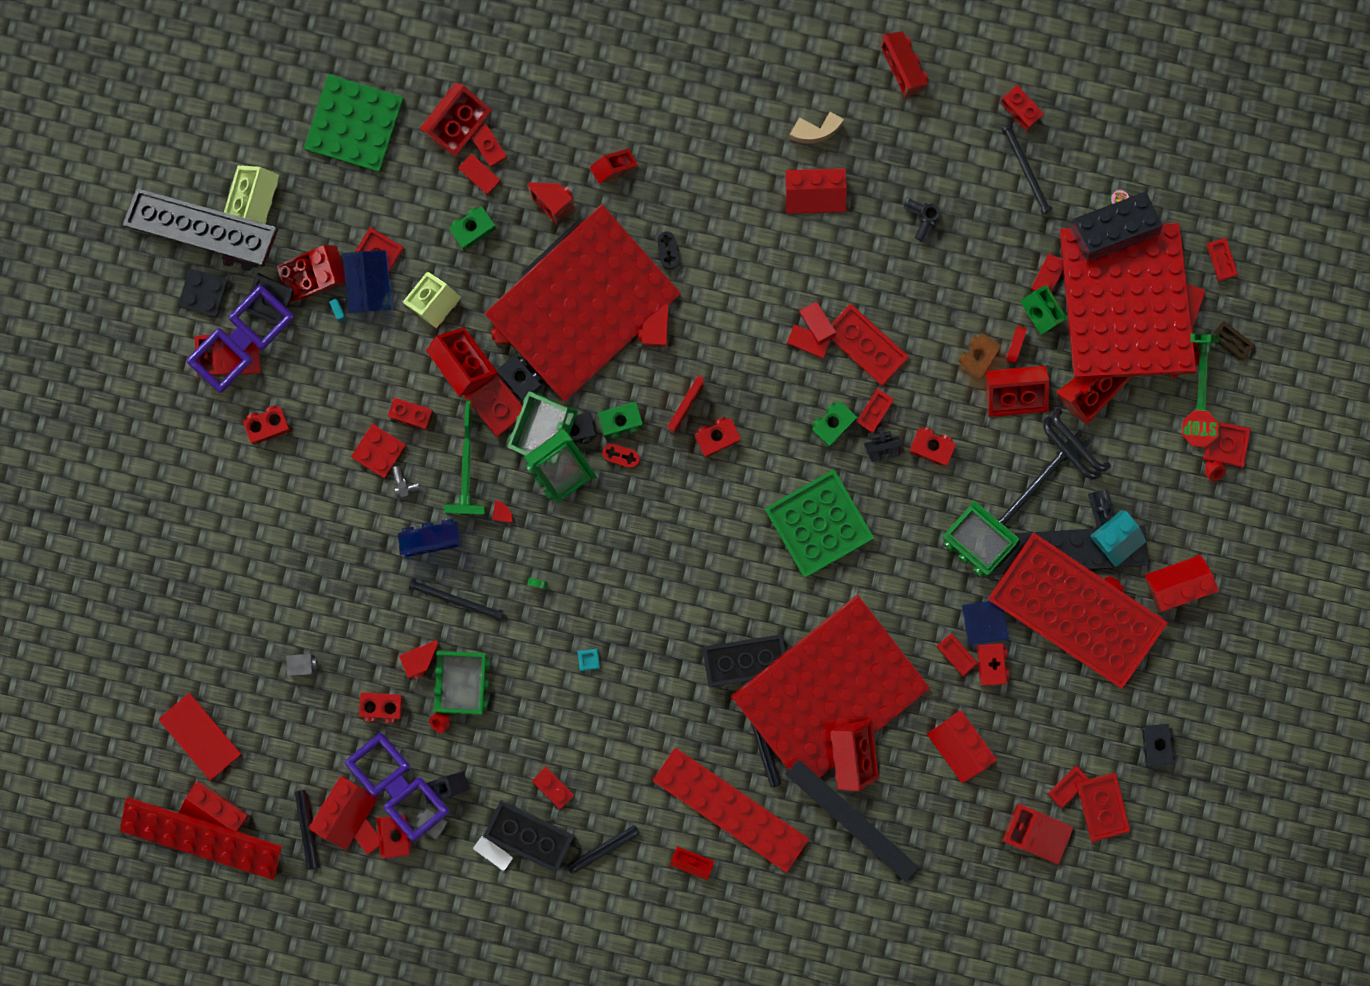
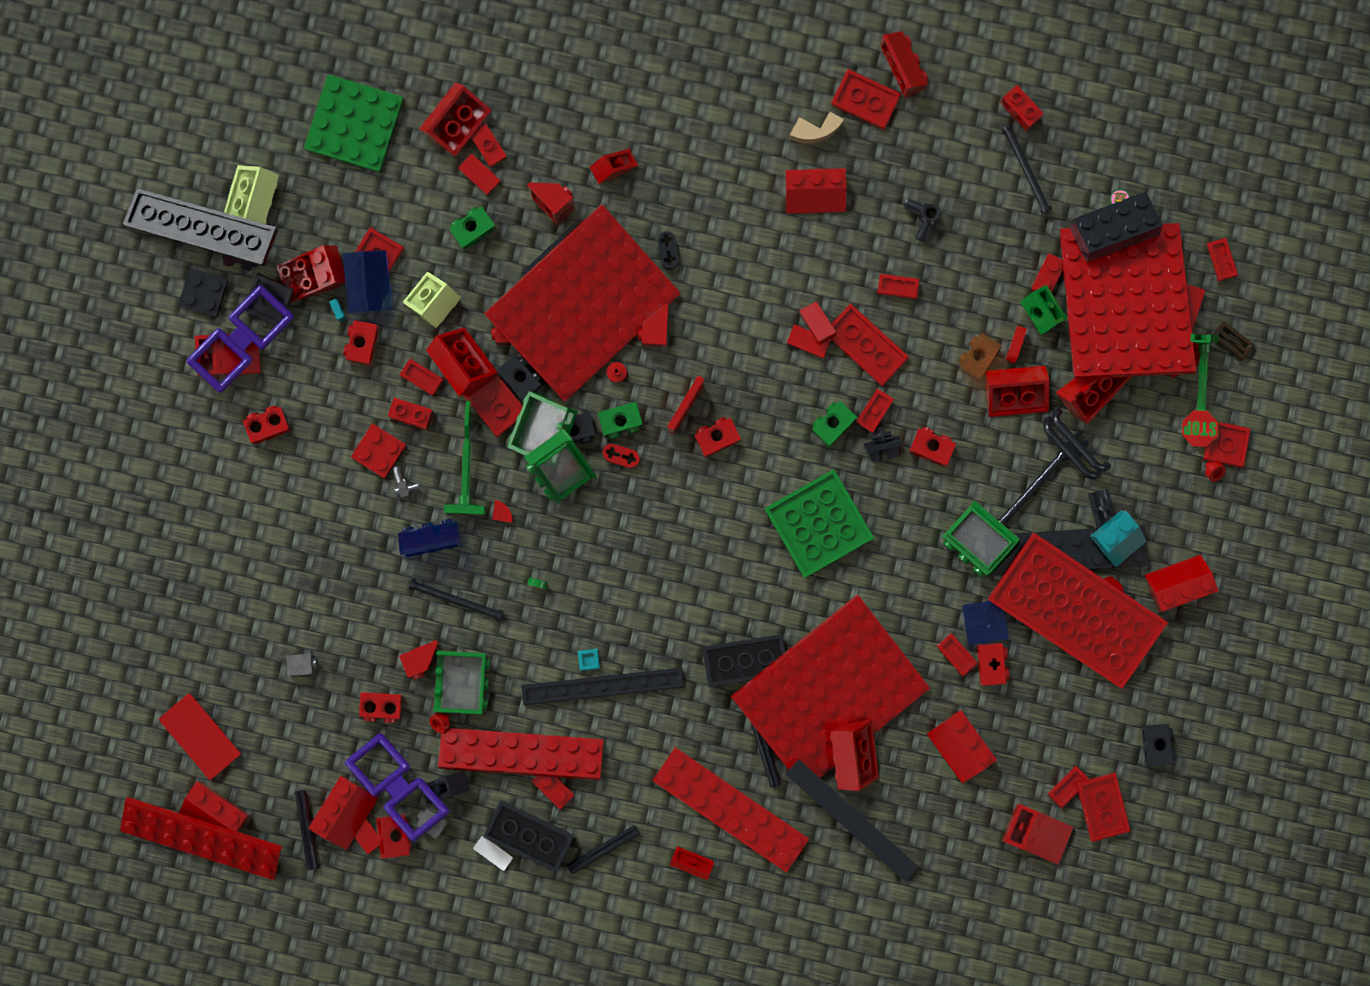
(364, 354): none -> red brick
(421, 377): none -> red tile
(521, 754): none -> red plate
(602, 686): none -> black tile
(616, 377): none -> red tile
(865, 99): none -> red tile
(898, 286): none -> red plate

